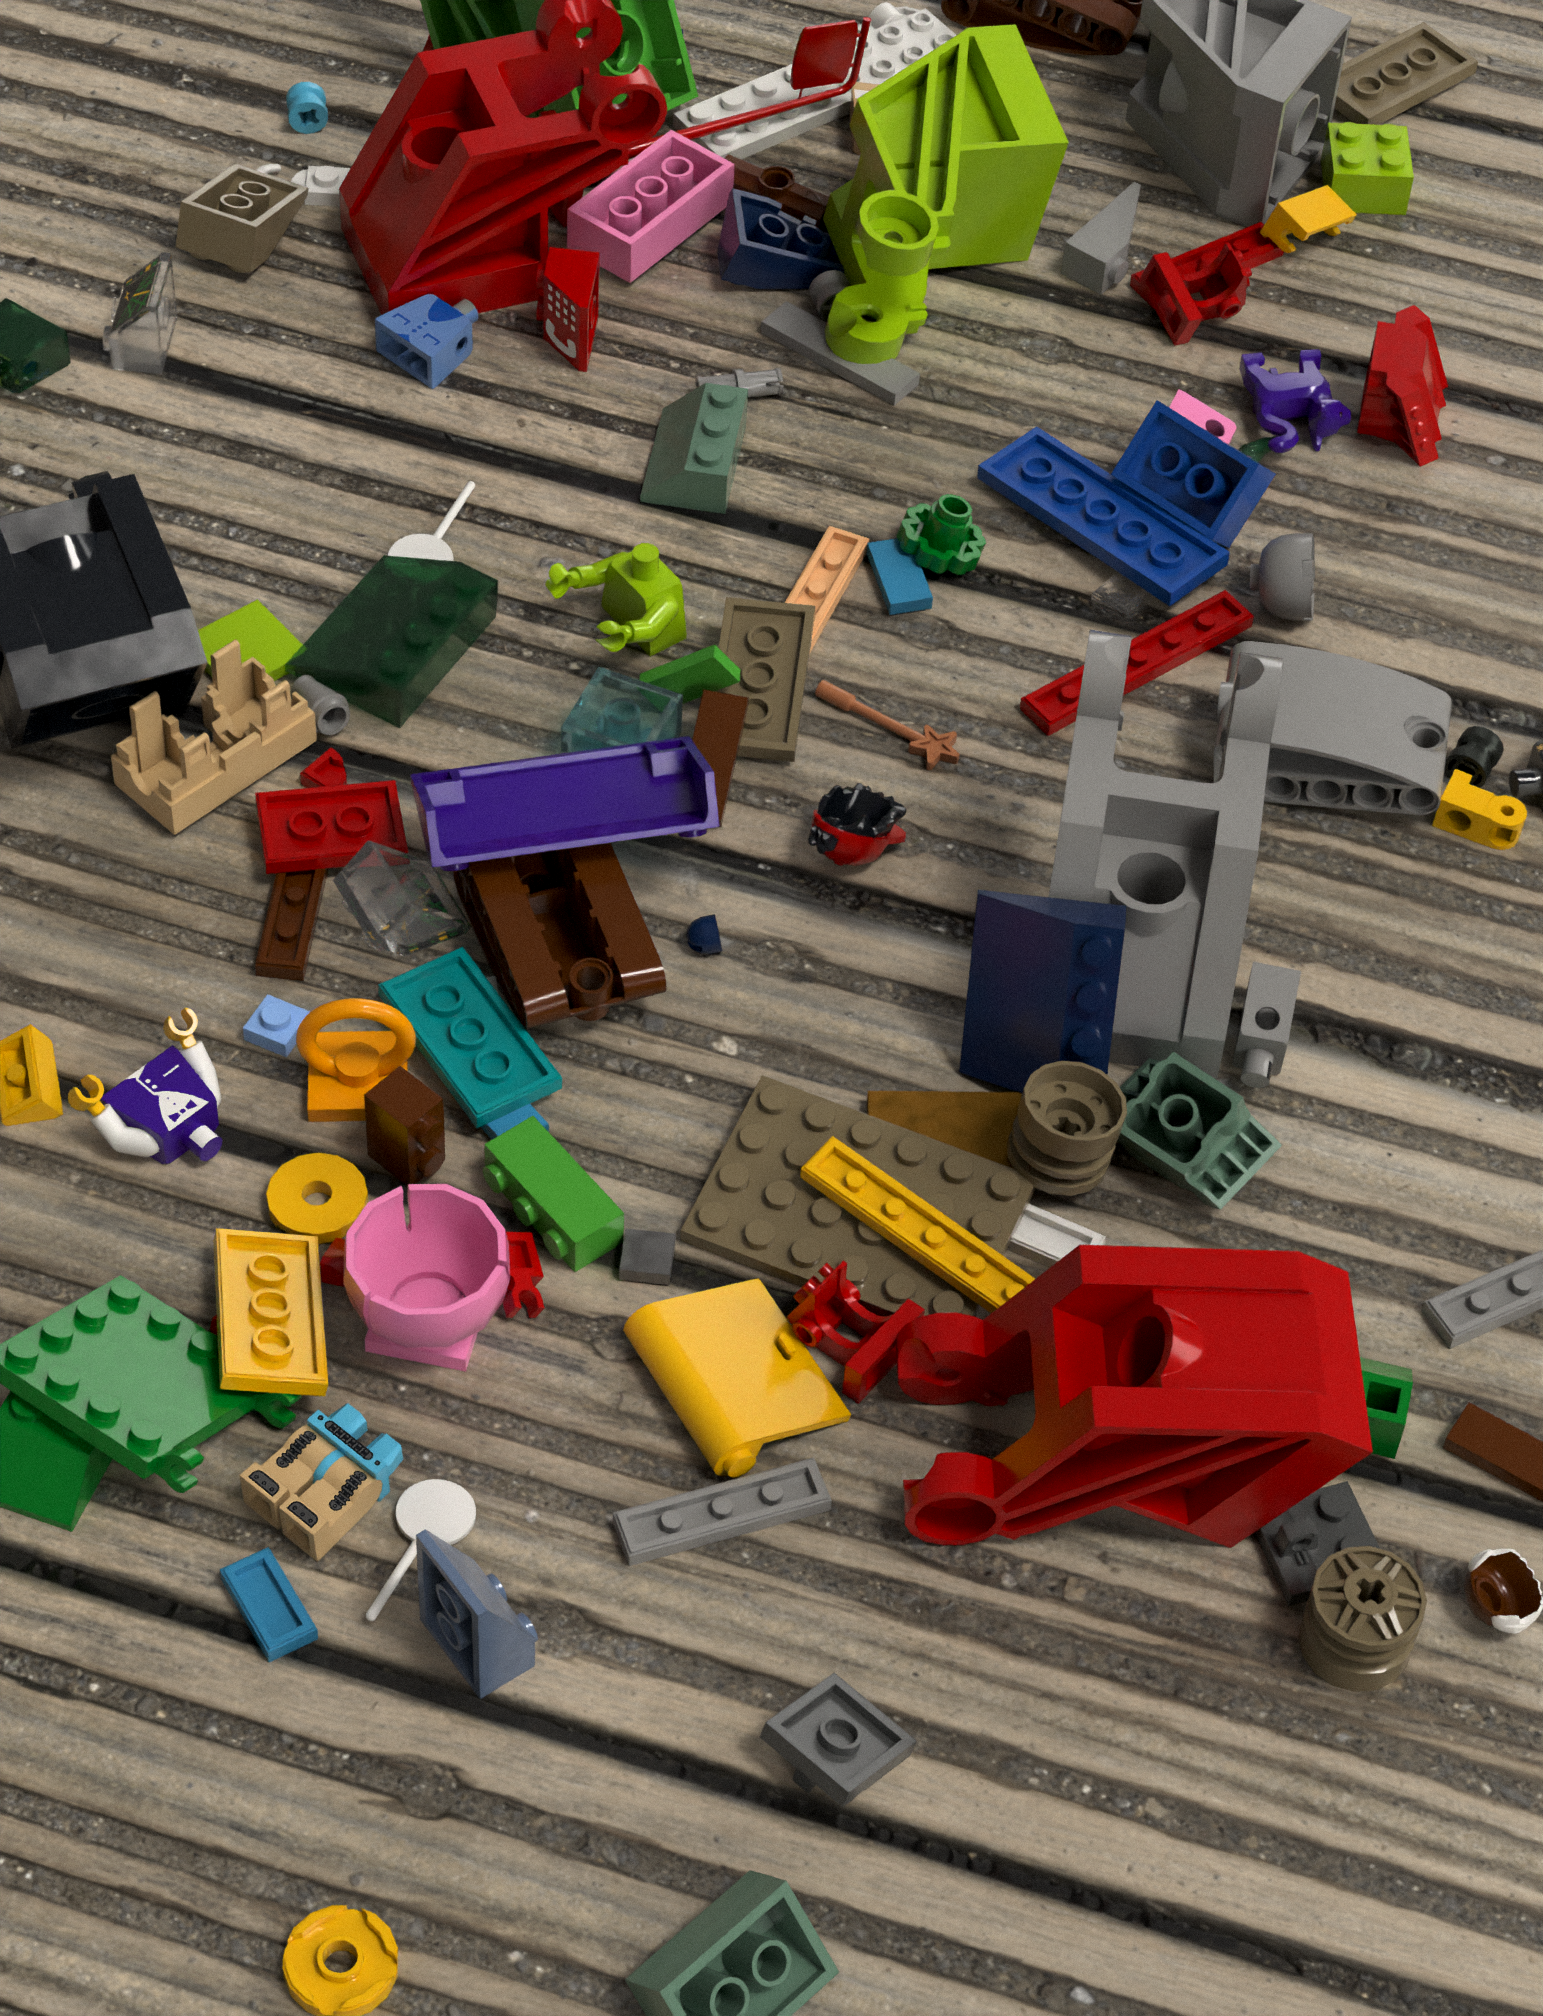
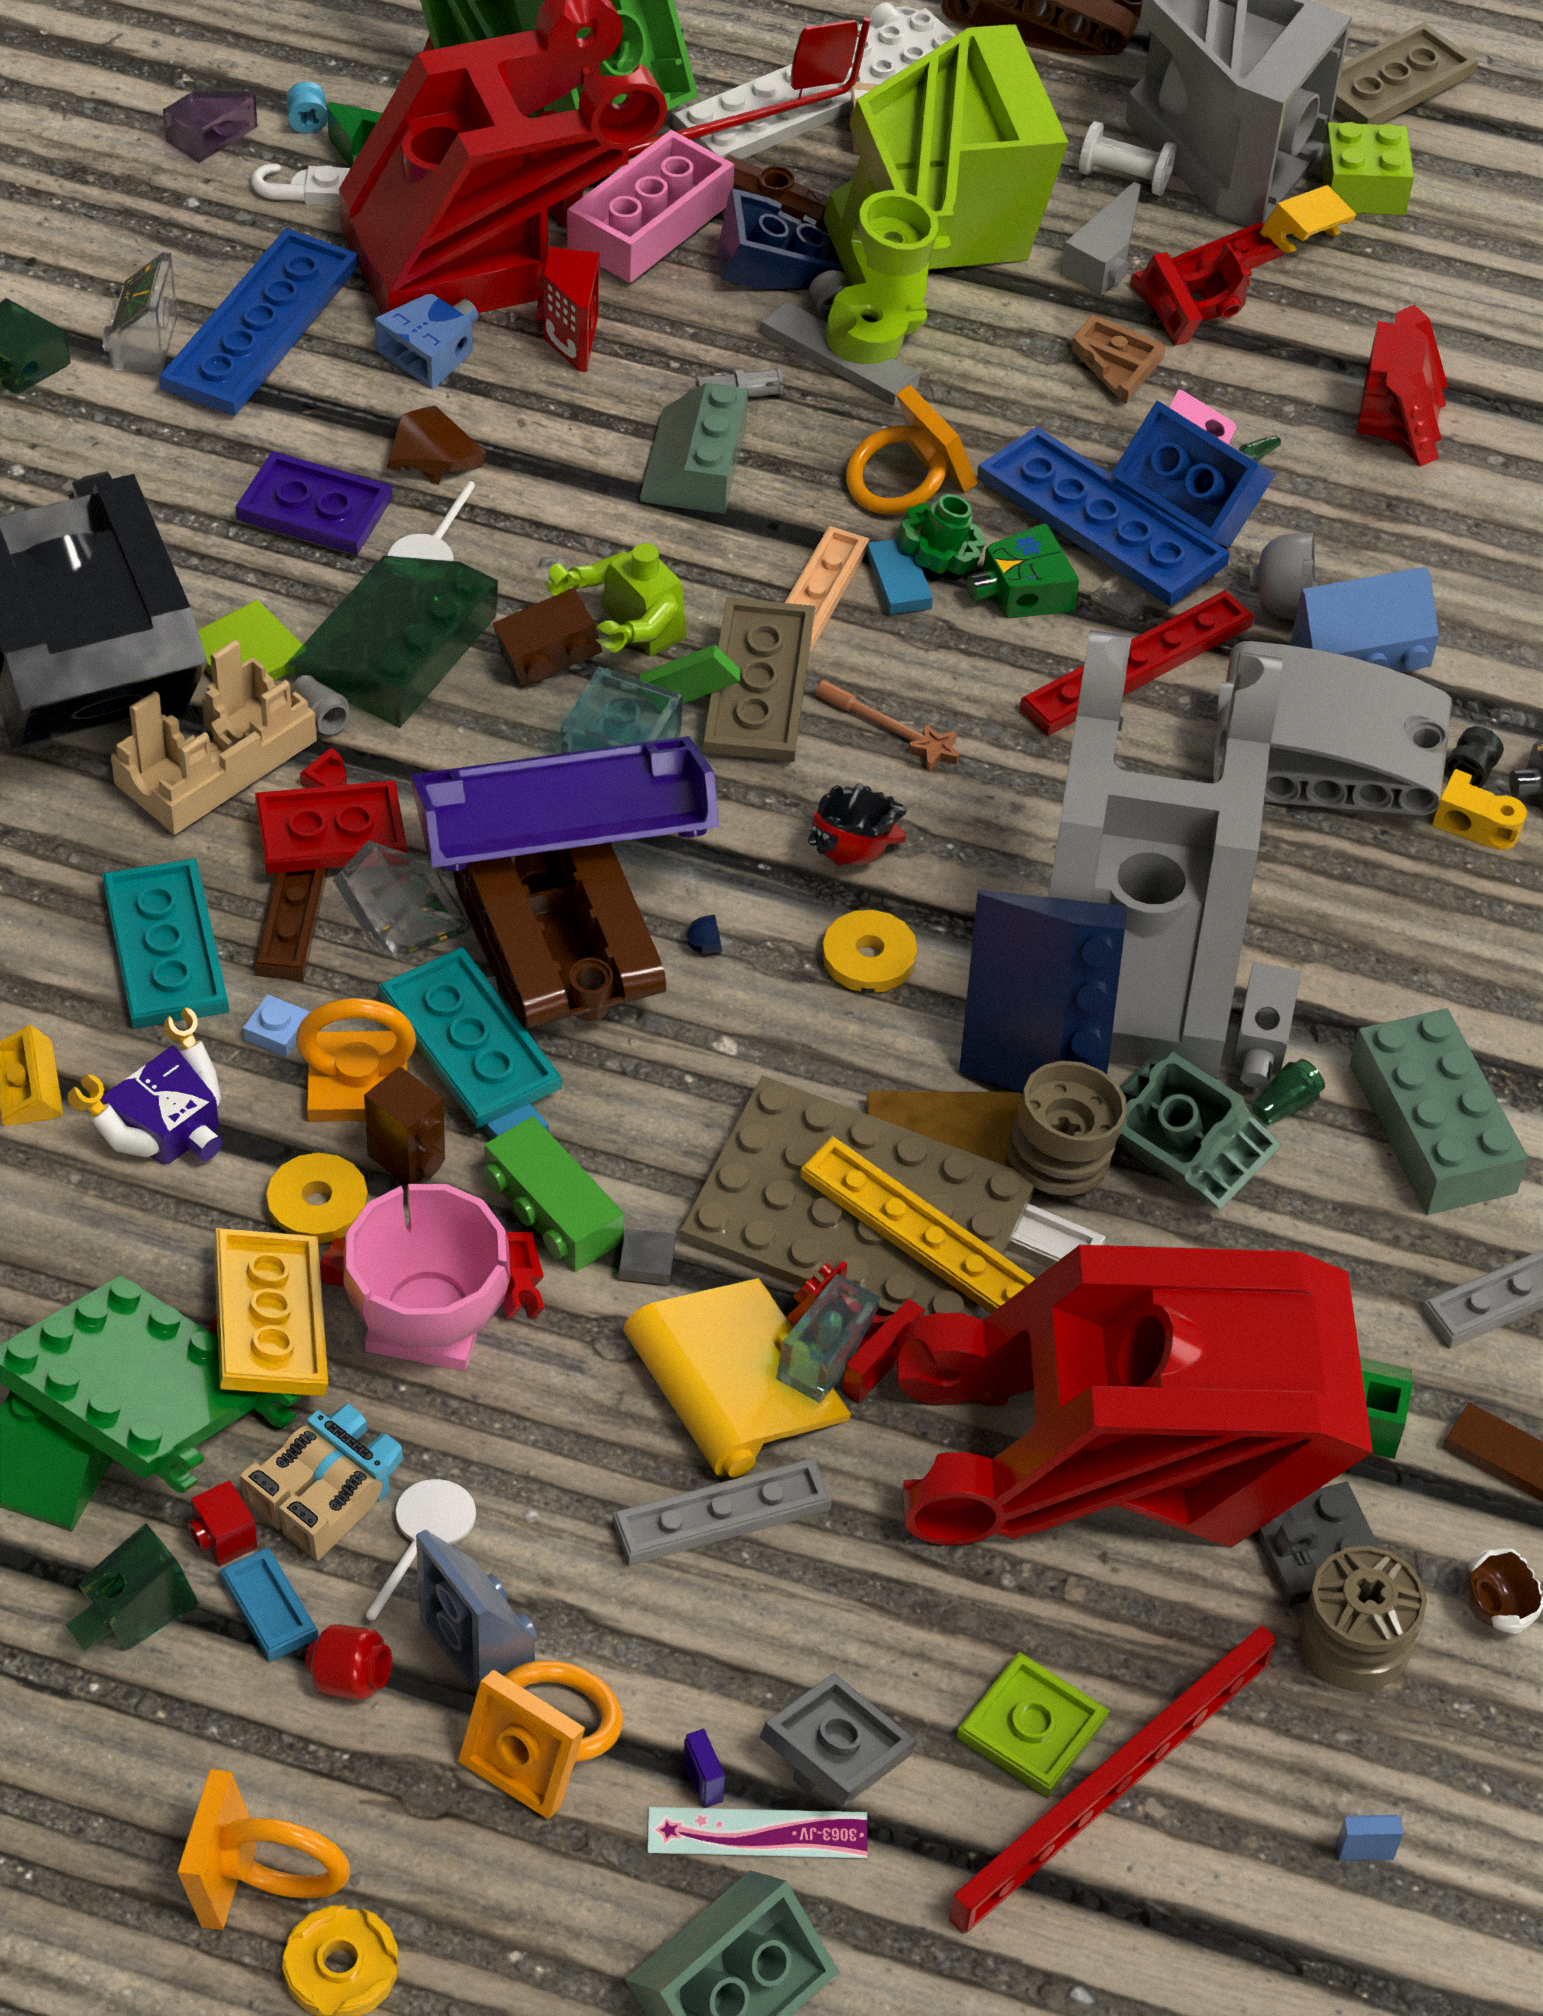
(132, 1593): none -> clear green torso
(165, 942): none -> teal tile
(209, 121): none -> clear purple slope
(222, 1524): none -> red plate
(223, 1852): none -> light orange tile
(238, 217): dark tan slope -> none
(259, 322): none -> blue plate
(314, 502): none -> dark purple plate
(349, 1662): none -> red head
(350, 129): none -> green slope
(433, 444): none -> reddish brown slope
(528, 1743): none -> light orange tile
(547, 637): none -> reddish brown brick
(703, 1768): none -> dark purple tile
(719, 737): reddish brown tile -> none
(757, 1832): none -> sticker
(826, 1338): none -> clear light blue slope
(872, 930): none -> yellow tile
(932, 443): none -> light orange tile
(1026, 575): none -> green torso
(1033, 1724): none -> lime tile
(1111, 1781): none -> red tile
(1117, 355): none -> medium nougat wing
(1127, 158): none -> white hose
(1290, 1091): none -> clear green cone
(1292, 397): dark purple animal -> none
(1369, 1837): none -> medium blue tile
(1372, 619): none -> medium blue slope
(1438, 1111): none -> sand green brick

